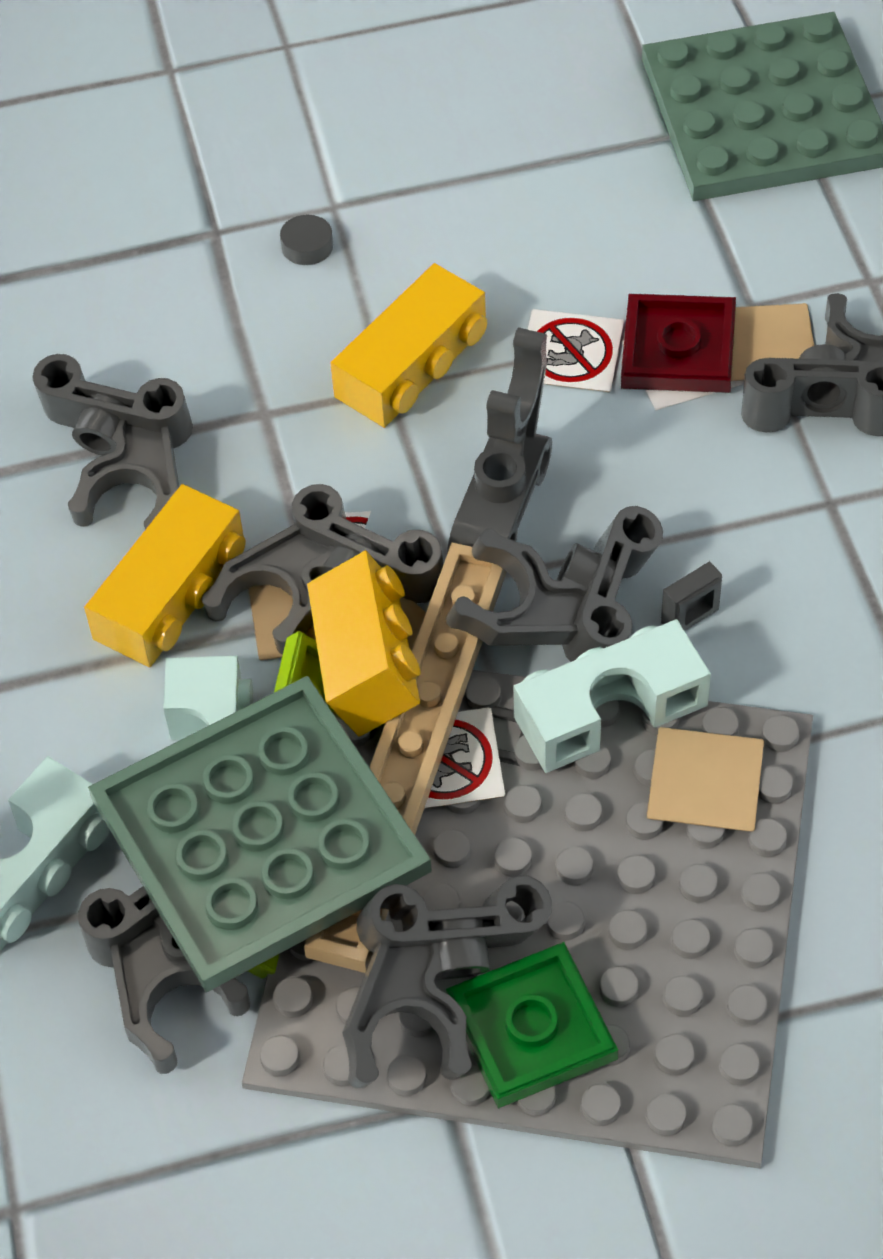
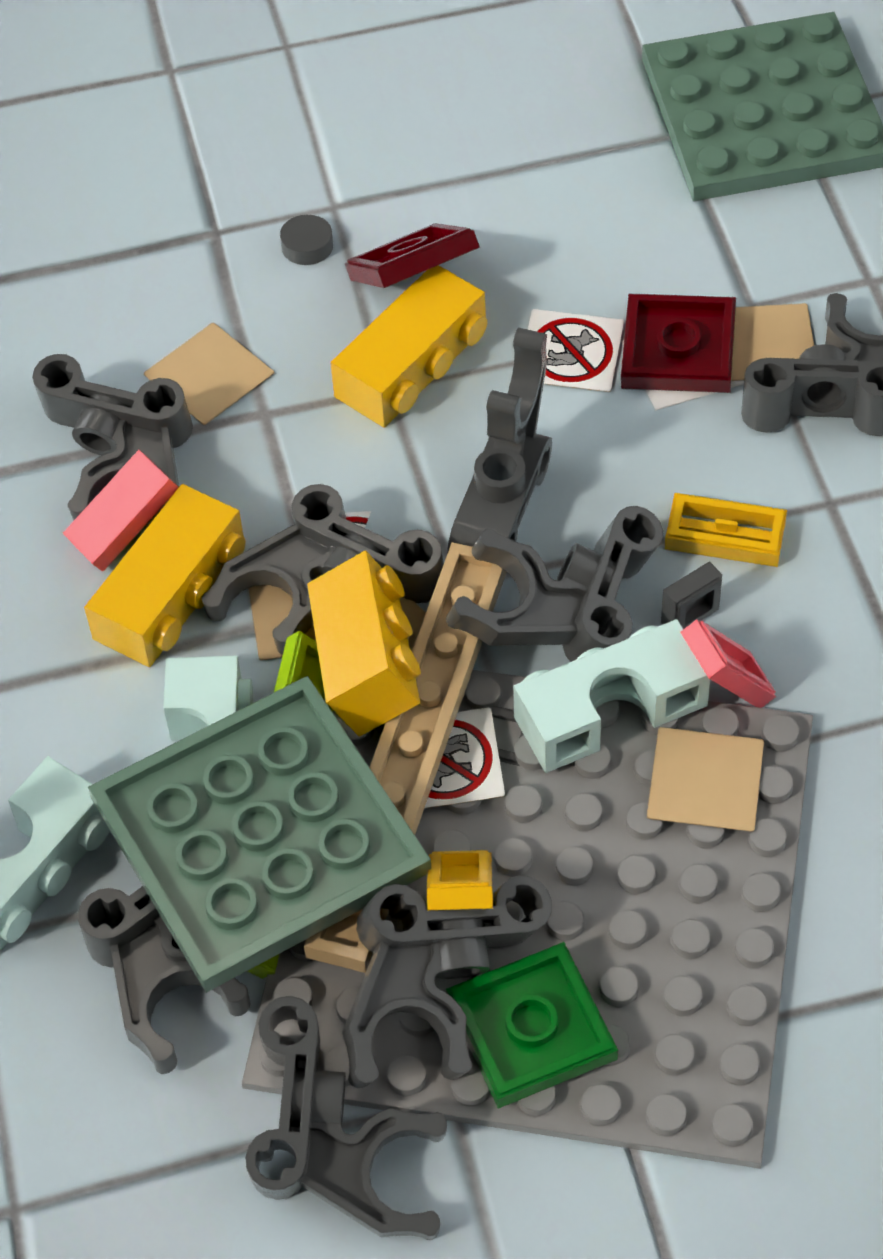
(120, 510): none -> coral tile
(211, 371): none -> tan sticker
(310, 1128): none -> dark grey piece
(411, 254): none -> dark red tile
(460, 880): none -> yellow tile
(724, 536): none -> yellow tile
(728, 664): none -> coral tile

